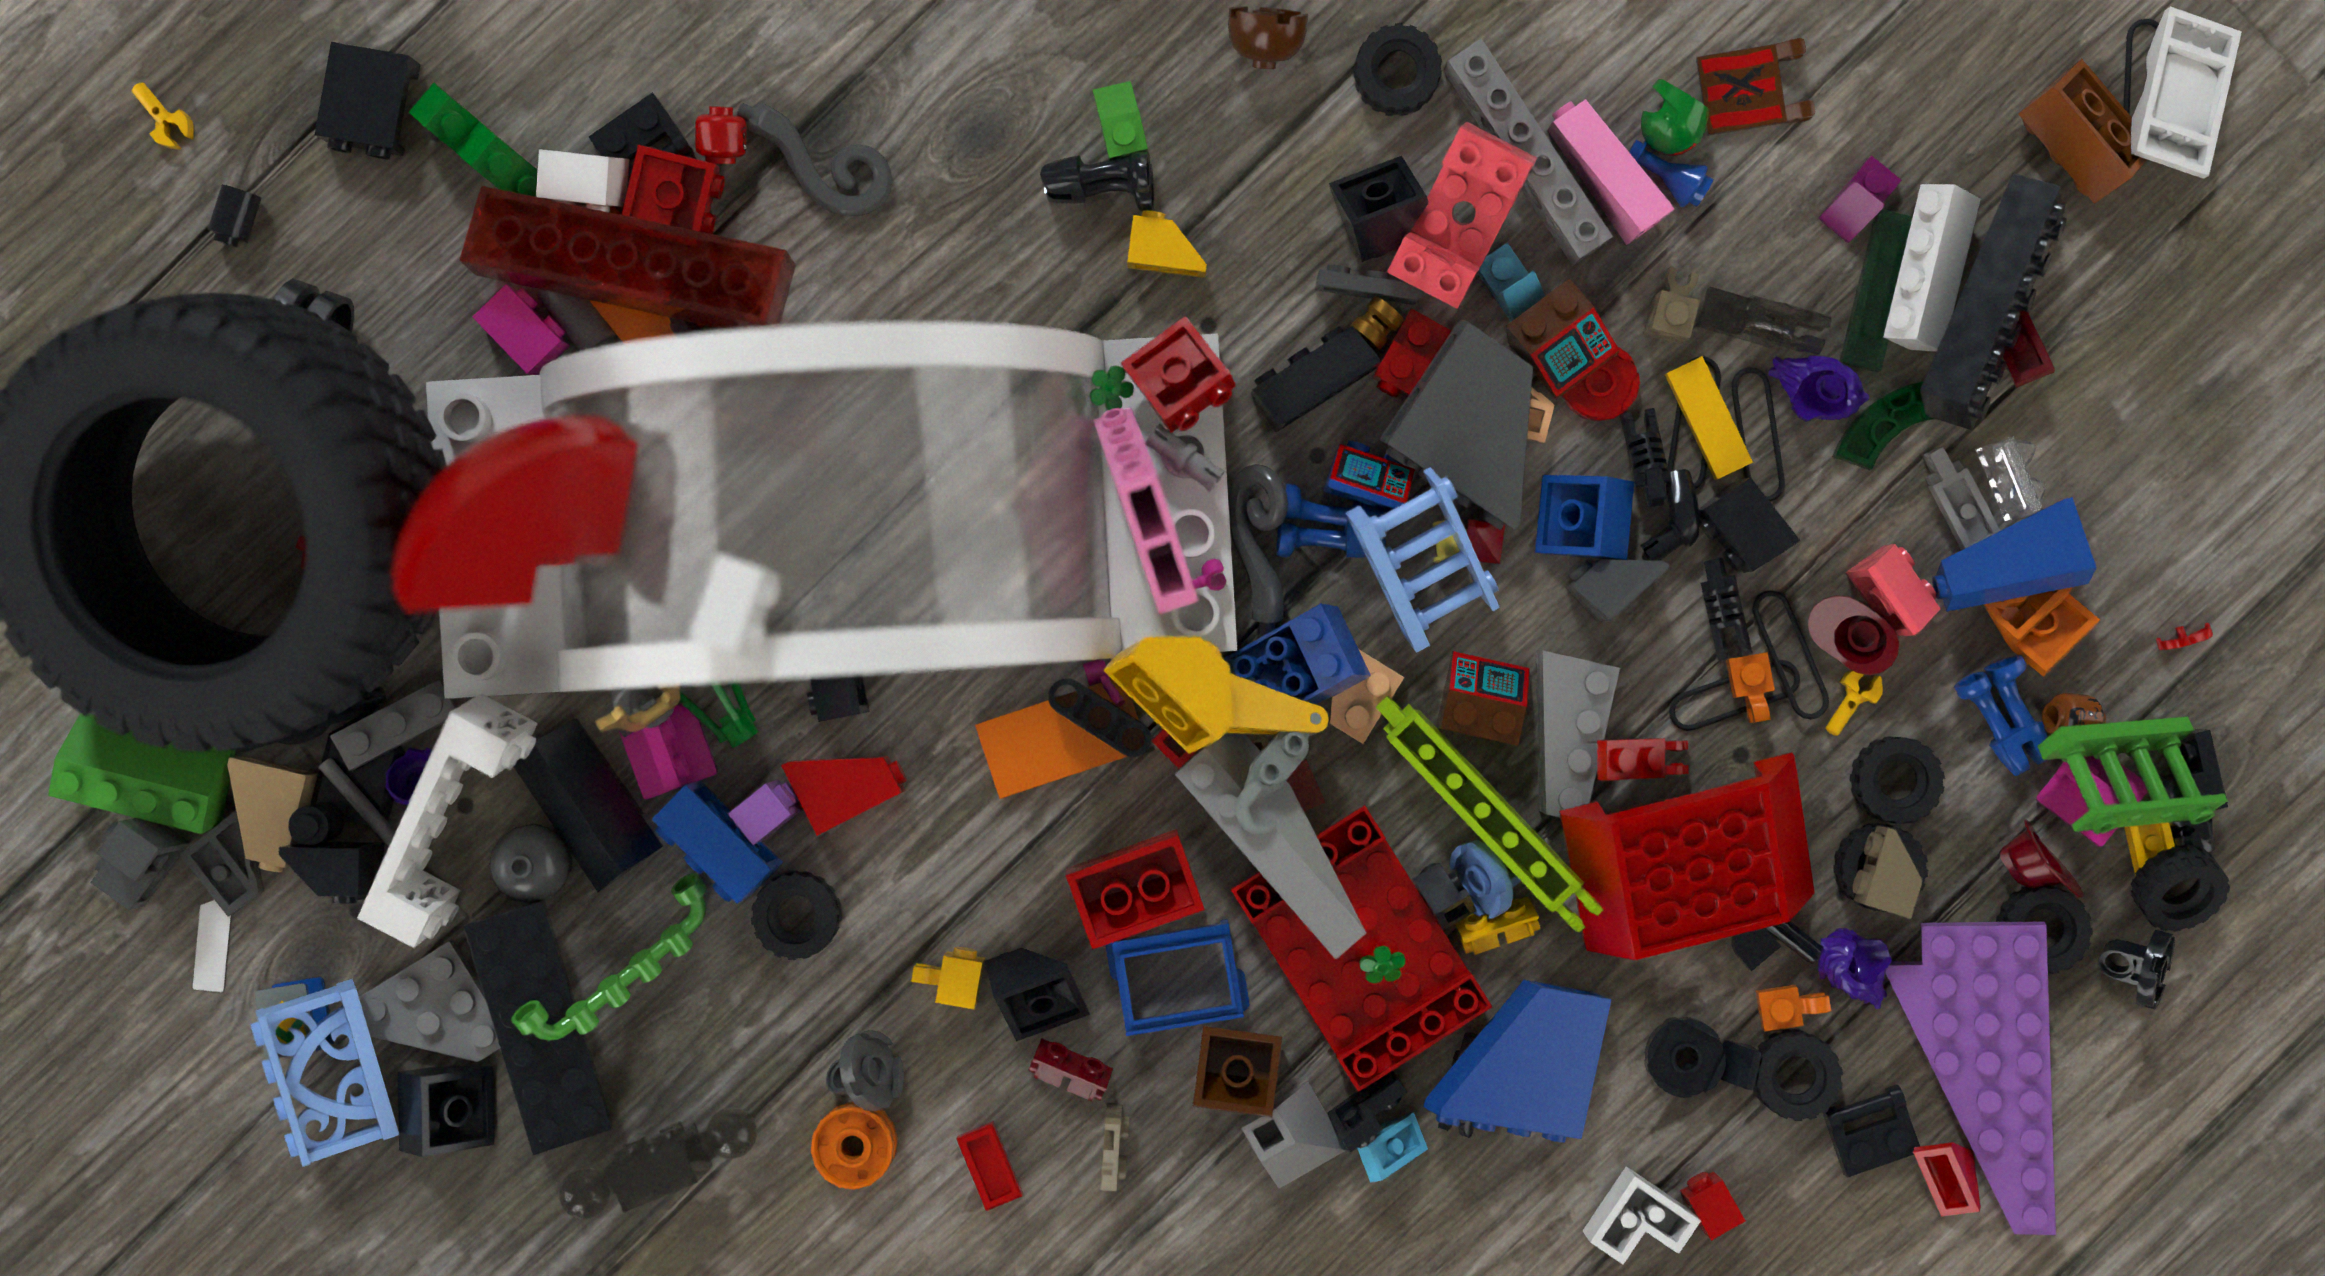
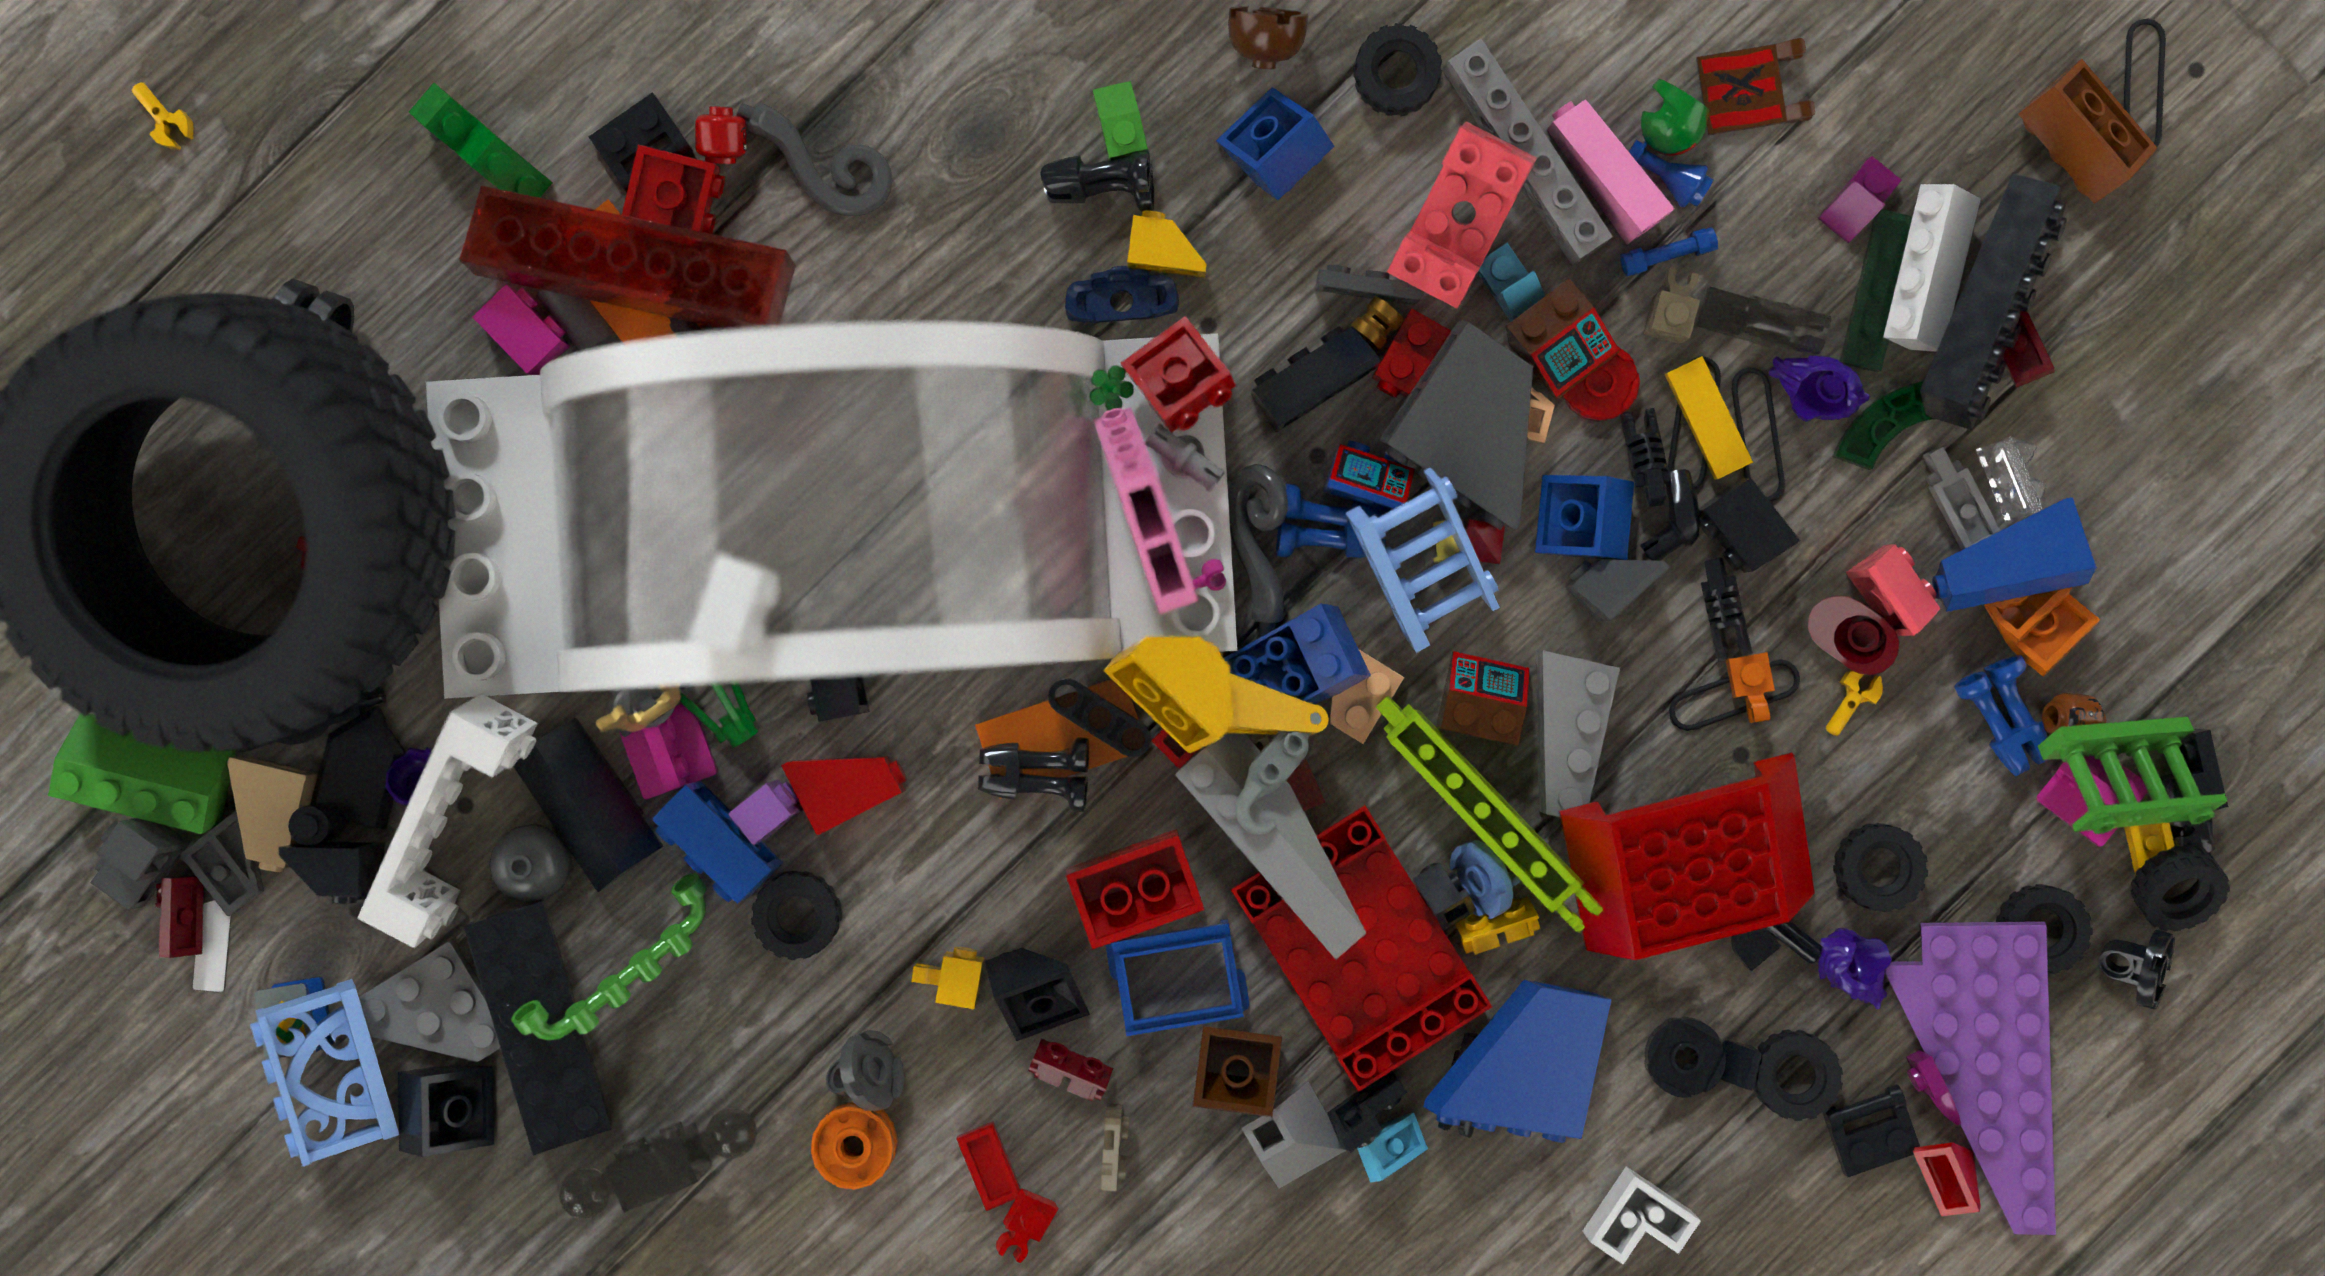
(180, 916): none -> dark red hinge
(233, 215): black brick -> none
(358, 800): light grey bar -> none
(364, 99): black panel -> none
(393, 725): light grey plate -> none
(513, 506): red brick -> none
(582, 179): white brick -> none
(1010, 755): none -> black piece
(1025, 1220): none -> red plate
(1091, 298): none -> dark blue piece
(1095, 675): dark pink hand -> none
(1276, 143): none -> blue slope
(1379, 206): black slope -> none
(1382, 965): green plant -> none
(1638, 758): red hinge -> none
(1700, 243): none -> blue bar
(1712, 1204): red brick -> none
(1776, 661): black piece -> none
(1784, 1007): orange plate -> none
(1889, 875): dark tan slope -> none
(1928, 780): black tyre -> none
(1928, 1079): none -> magenta plate
(2034, 864): dark red piece -> none
(2184, 92): white slope -> none
(2185, 640): red piece -> none

